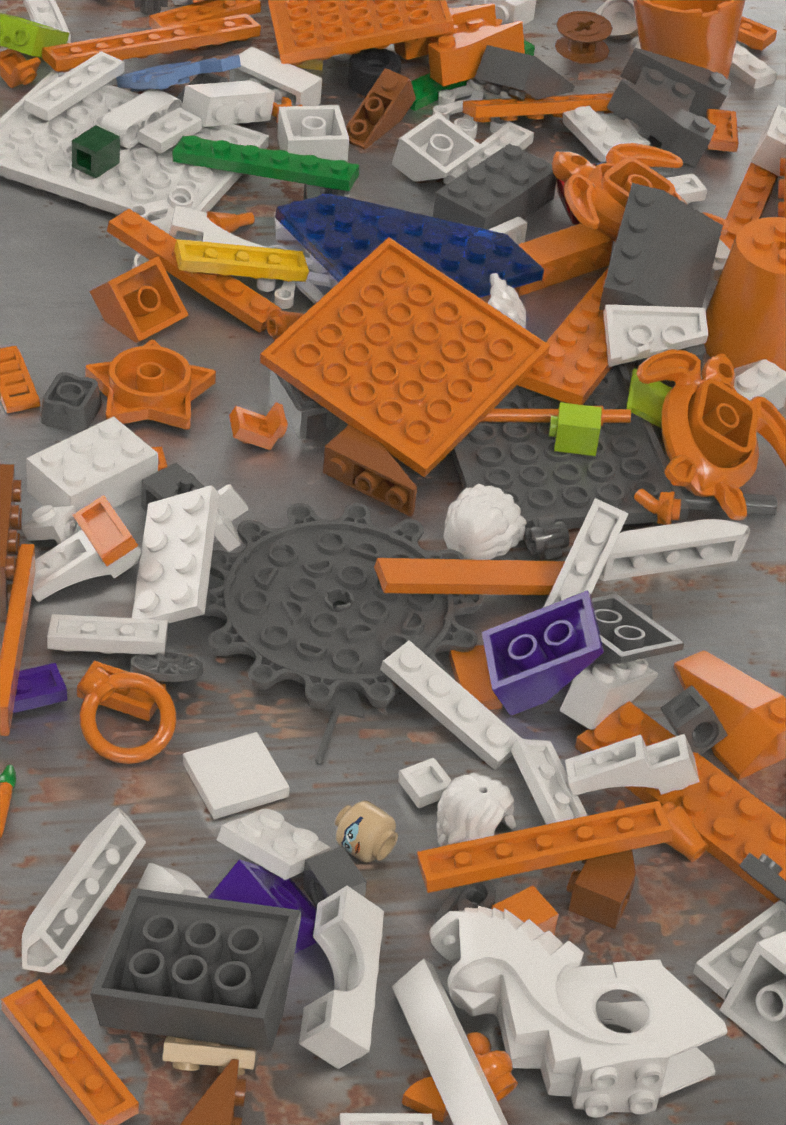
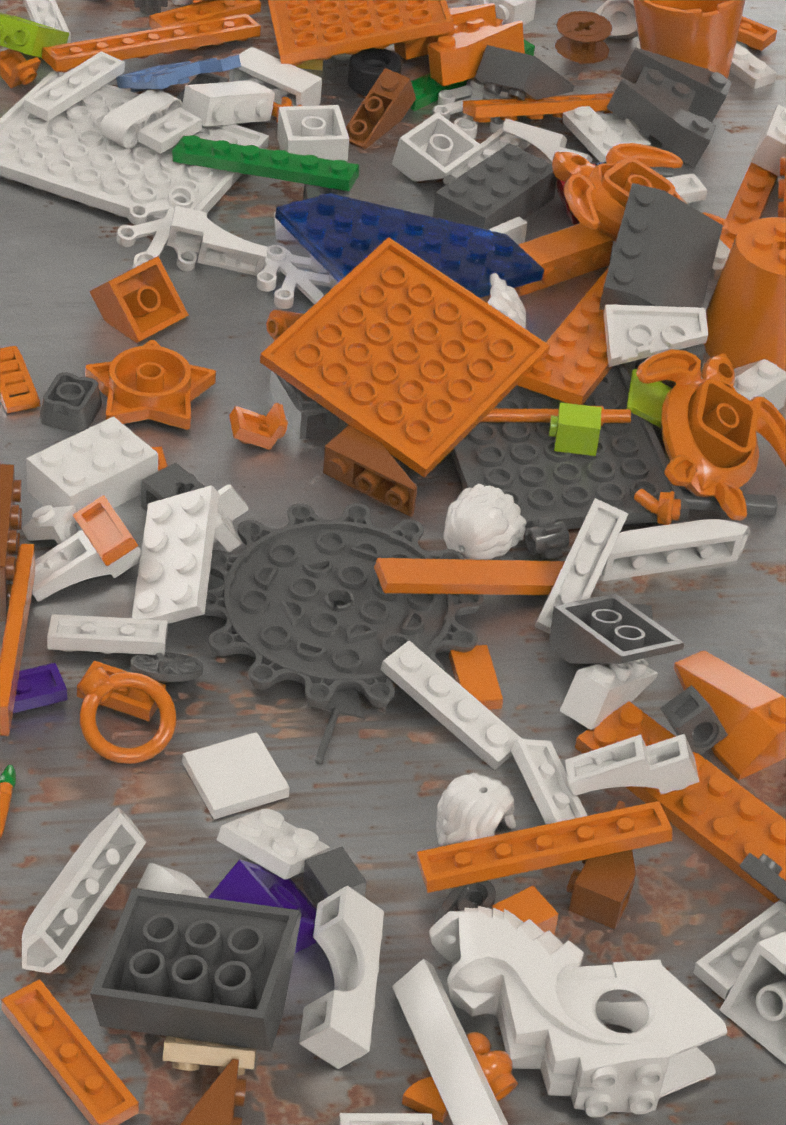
(95, 151): dark green brick -> none
(220, 289): orange plate -> none
(231, 222): orange cone -> none
(241, 260): yellow plate -> none
(366, 831): tan head -> none
(424, 782): white plate -> none
(541, 652): dark purple slope -> none
(544, 140): none -> white slope
(684, 834): orange cone -> none
(725, 133): orange plate -> none

